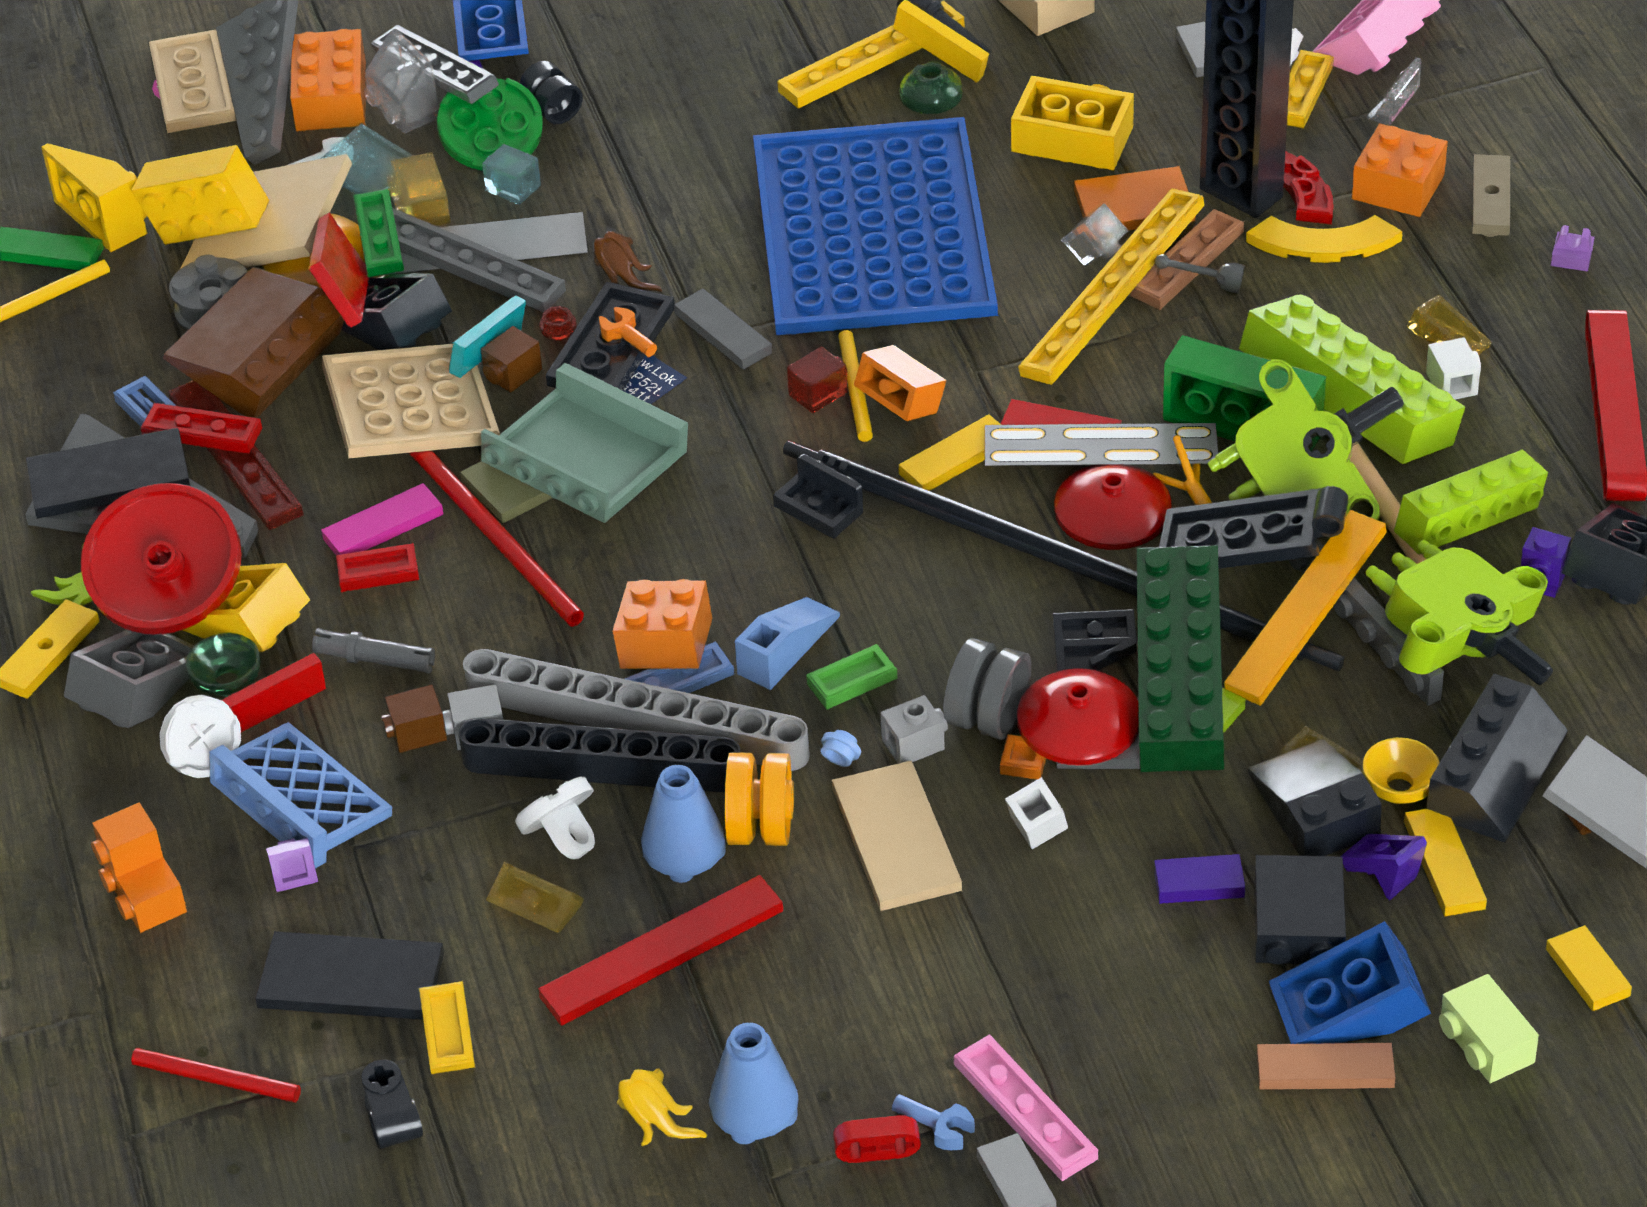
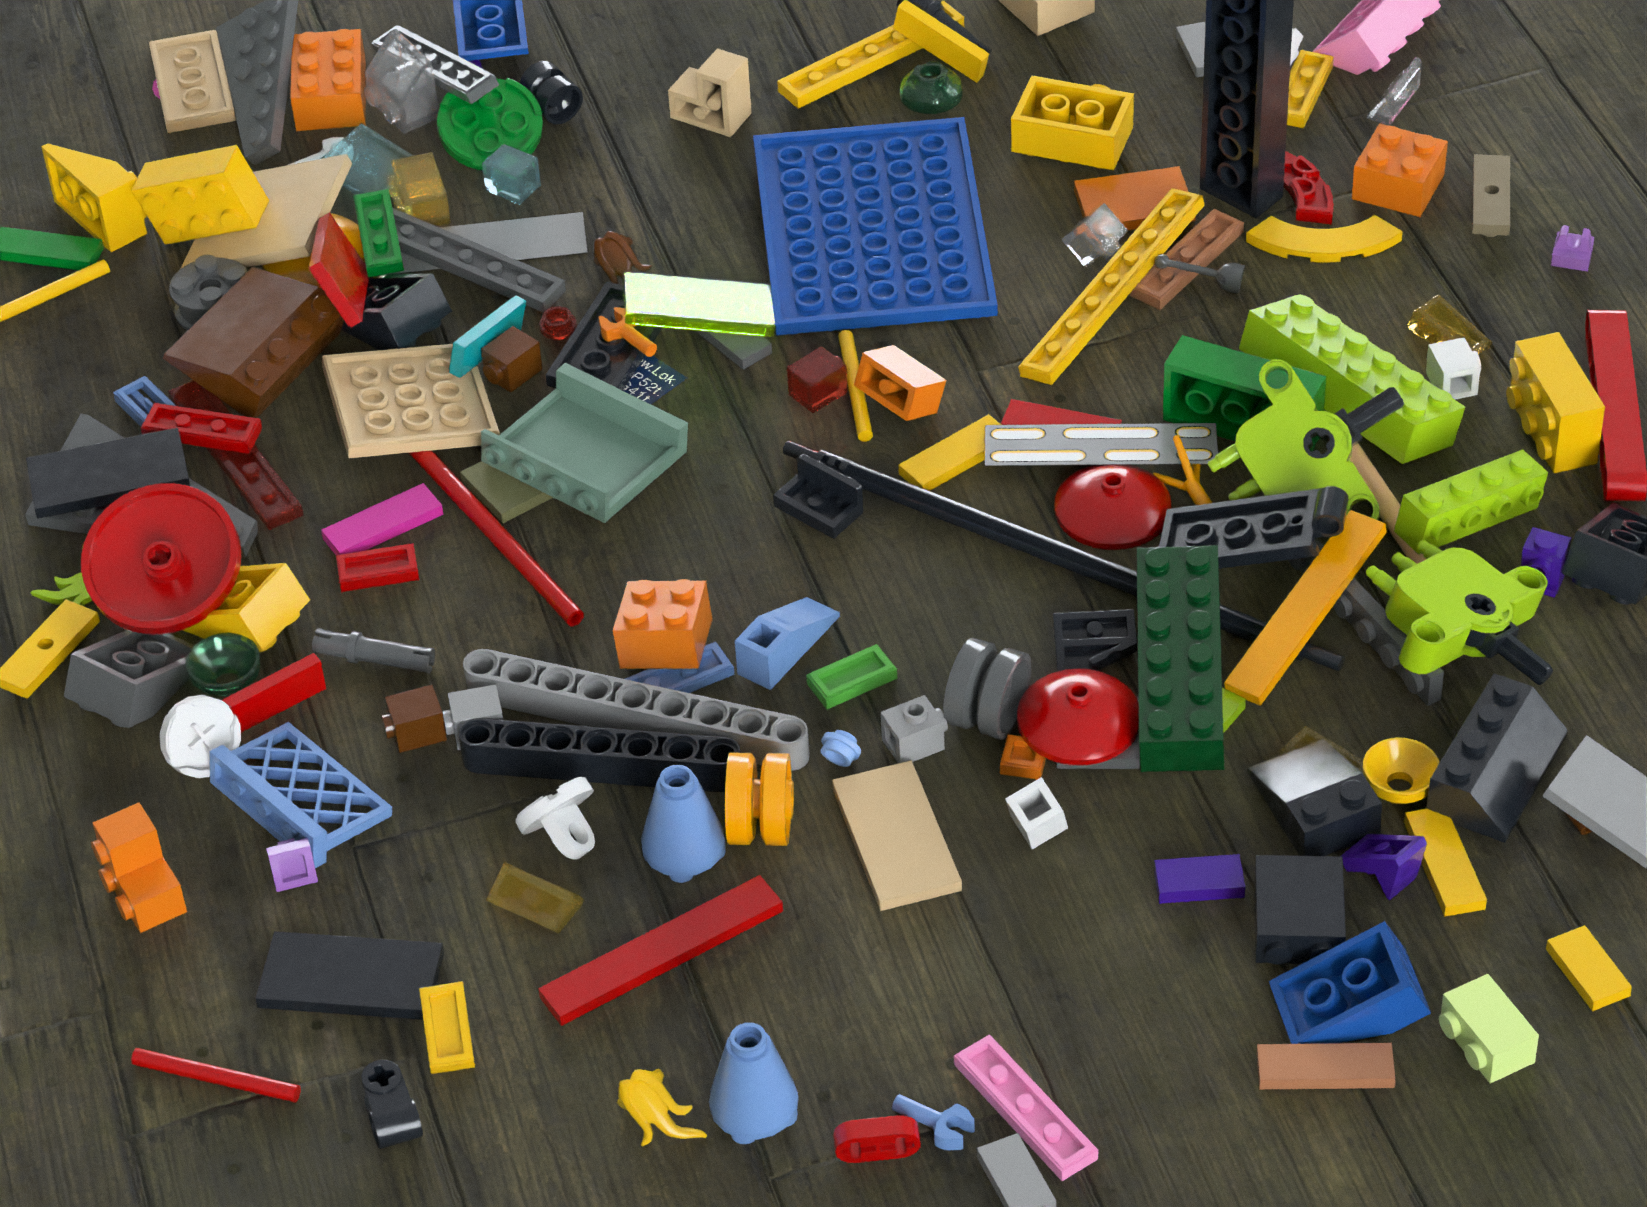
(698, 304): none -> clear neon green tile
(713, 95): none -> tan brick
(1555, 402): none -> yellow brick

